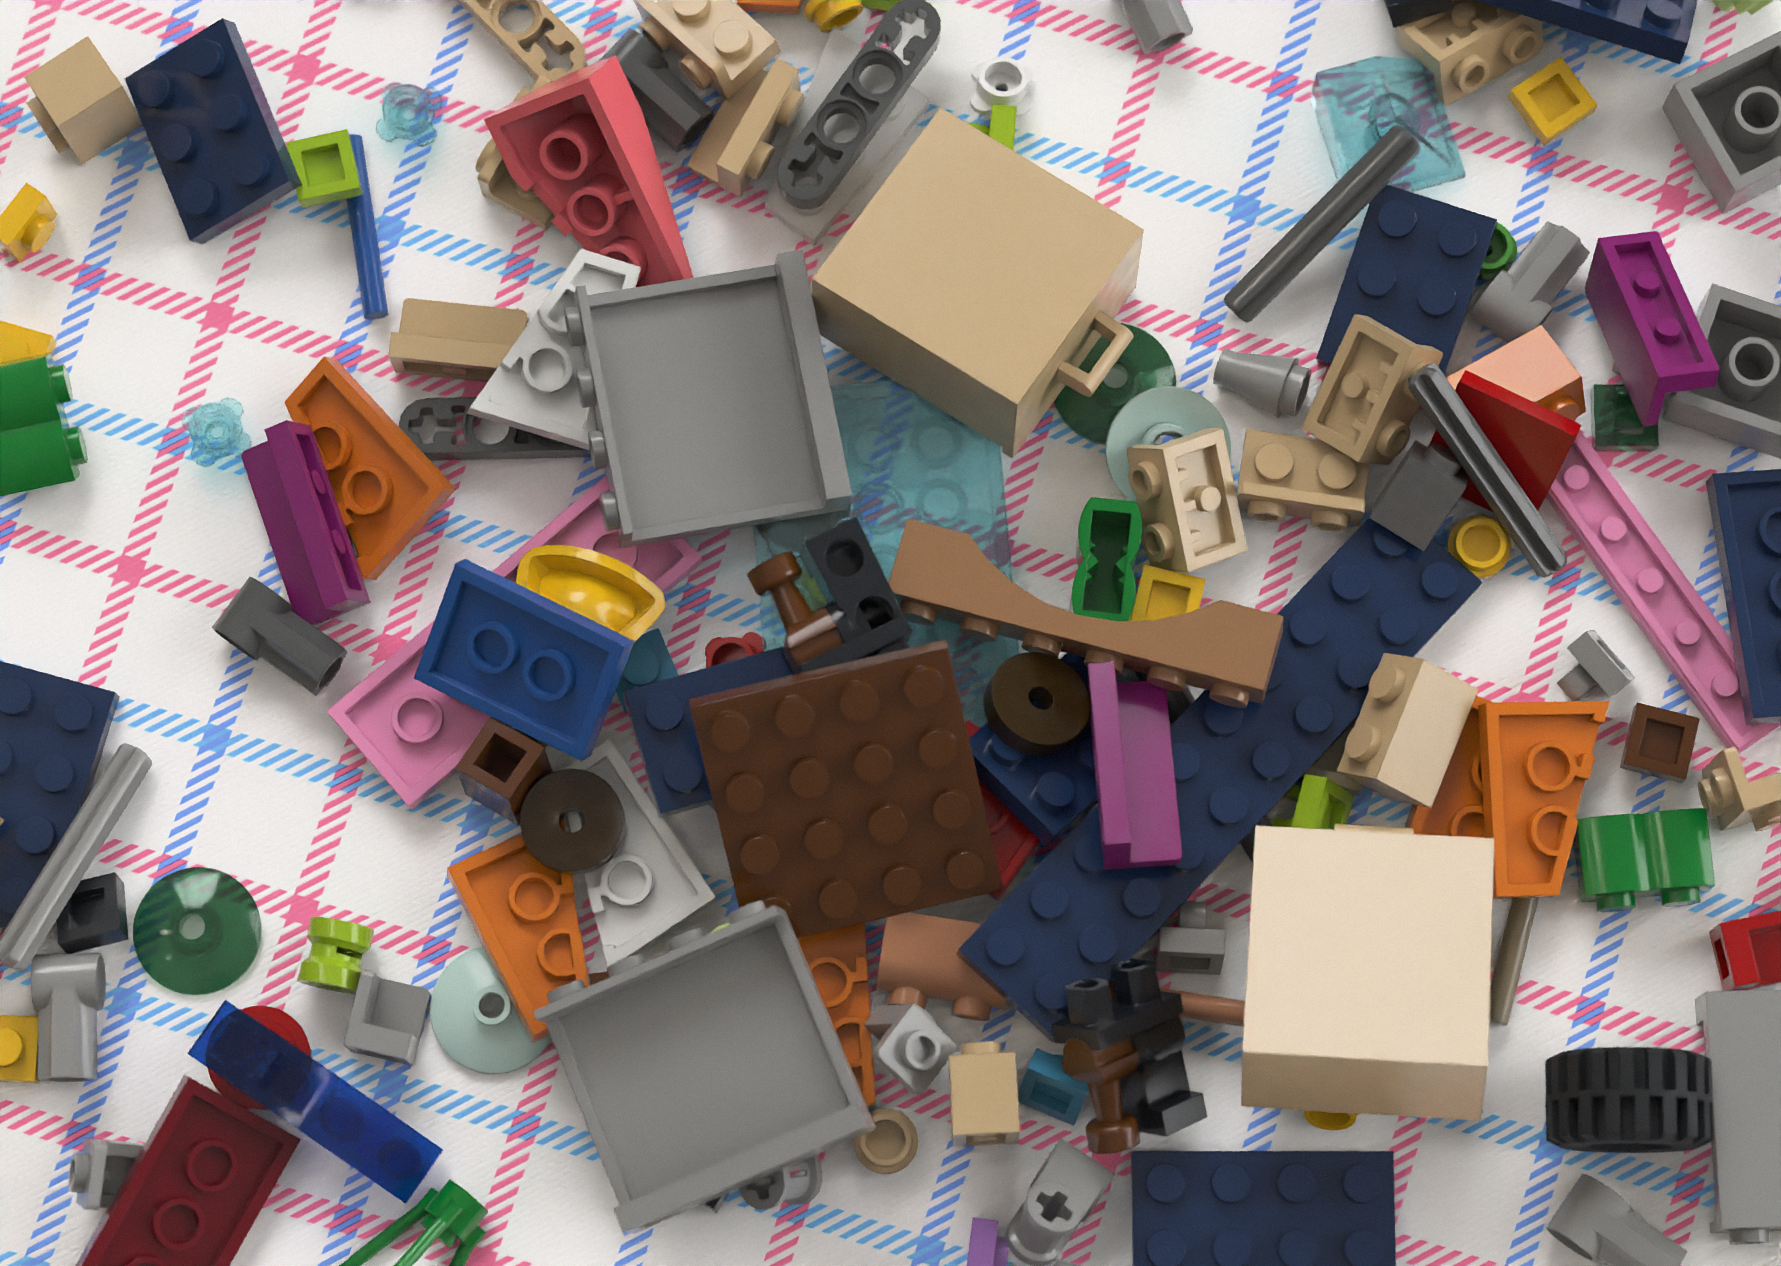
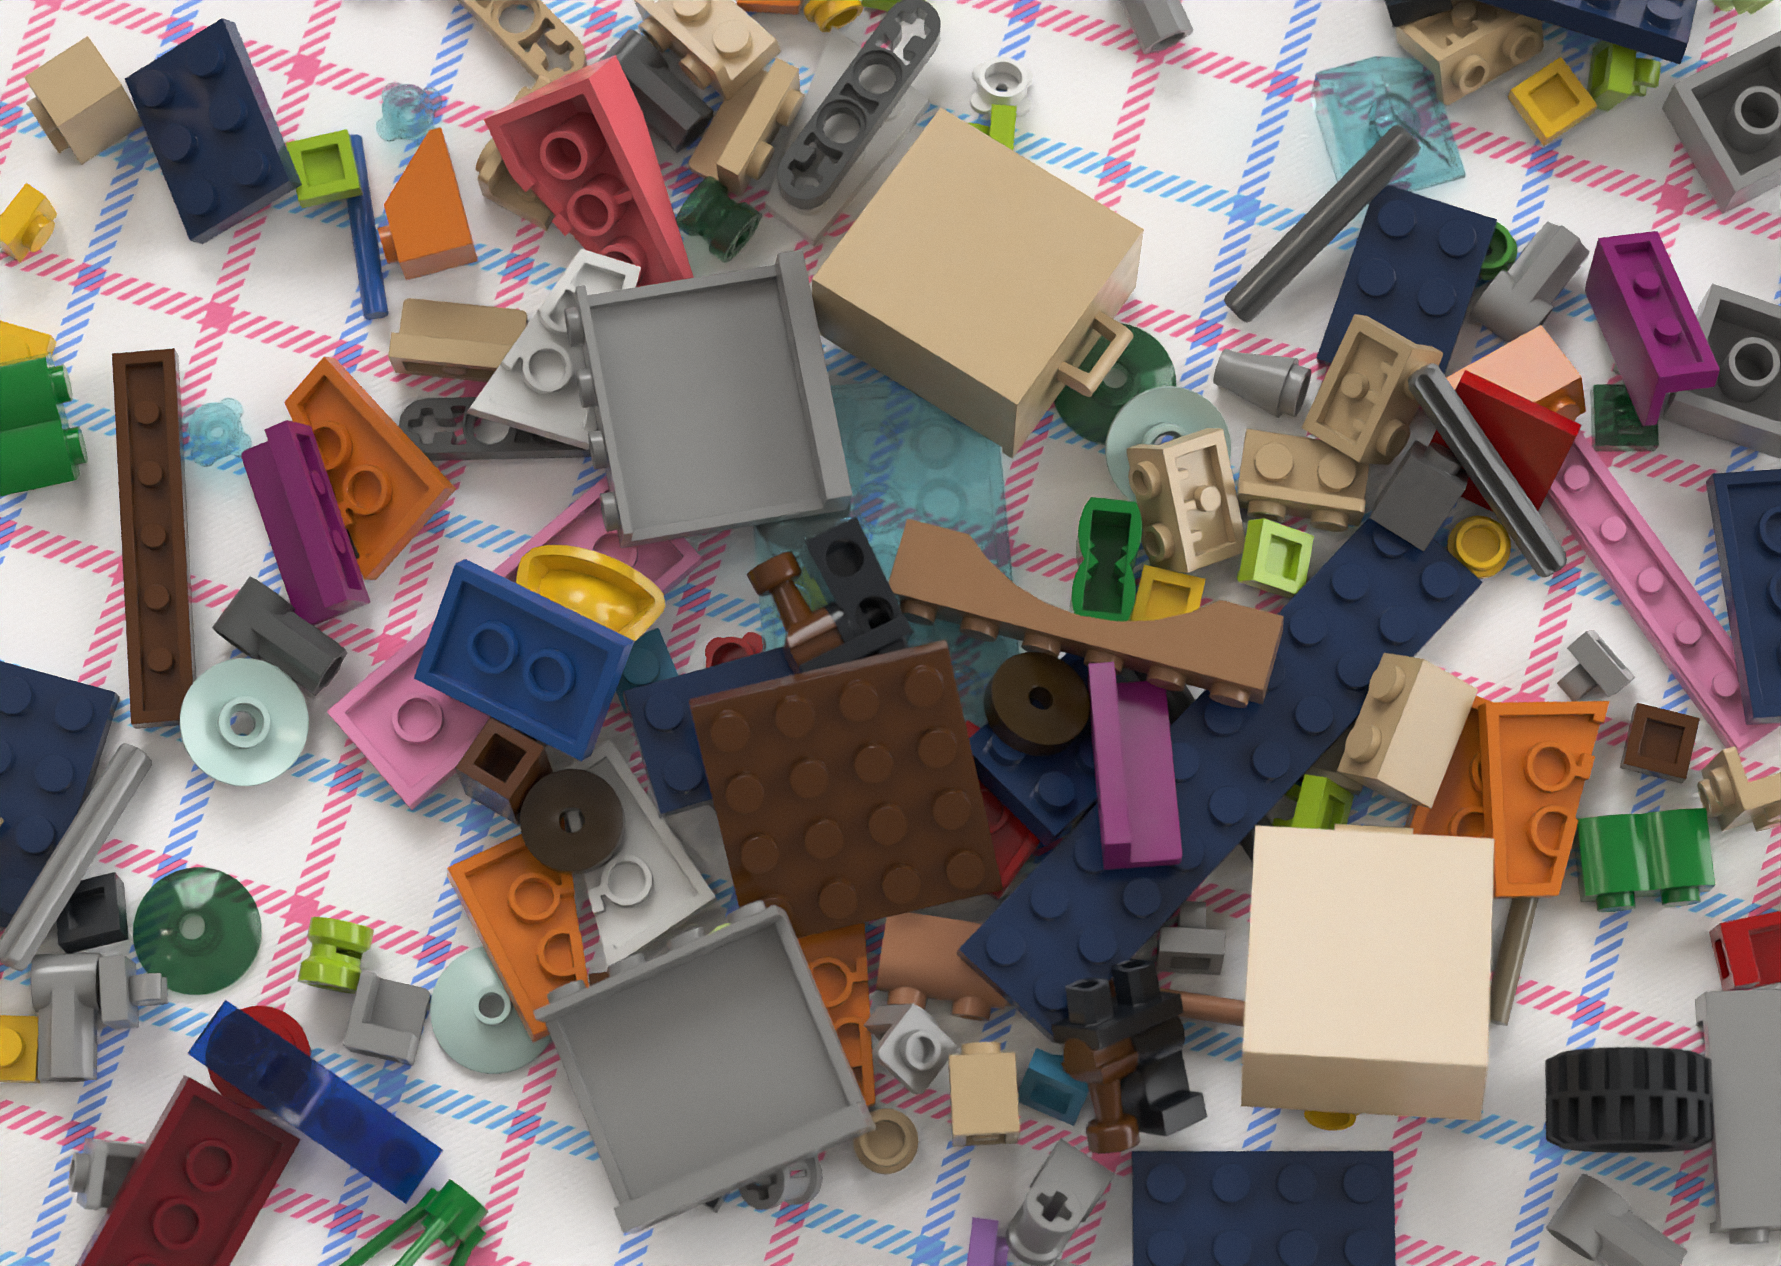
(125, 990): none -> light grey tile
(154, 534): none -> reddish brown plate
(276, 712): none -> light aqua dish
(427, 214): none -> orange slope
(718, 219): none -> clear green wheel
(1275, 558): none -> lime tile
(1619, 74): none -> lime tile

